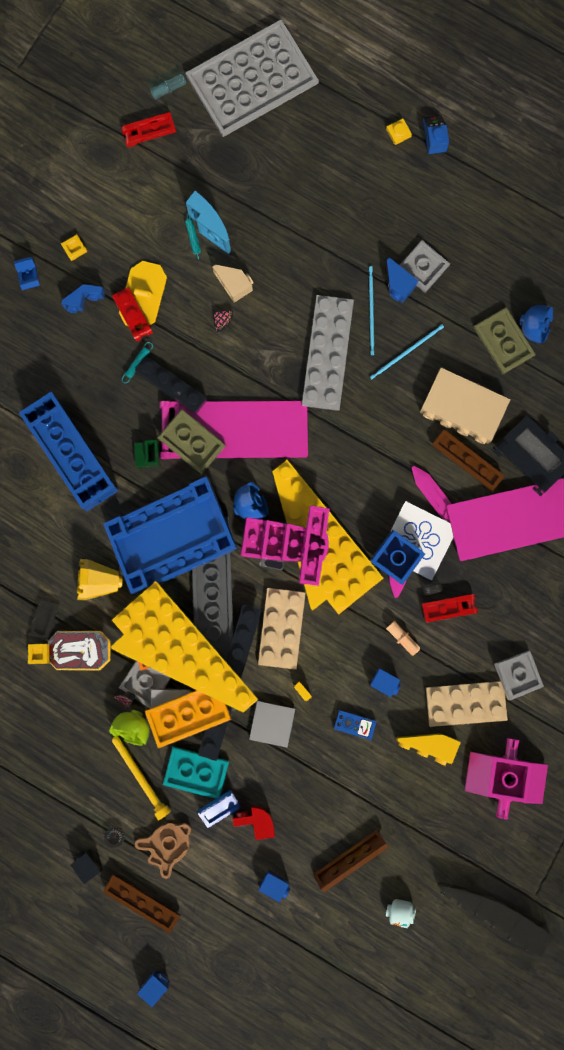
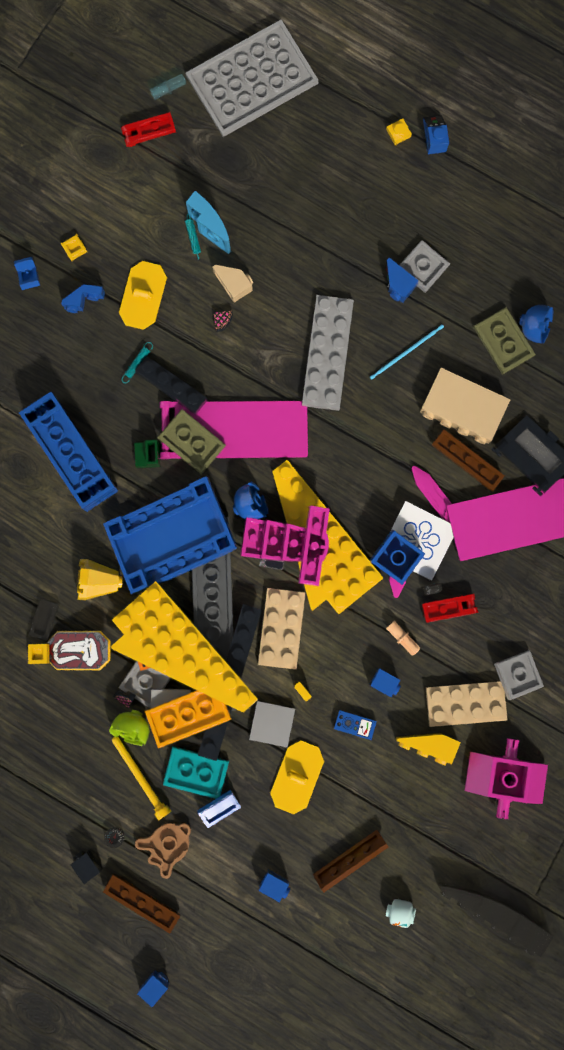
(132, 313): red plate -> none
(260, 819): red brick -> none
(297, 777): none -> yellow shield
(371, 311): medium azure piece -> none

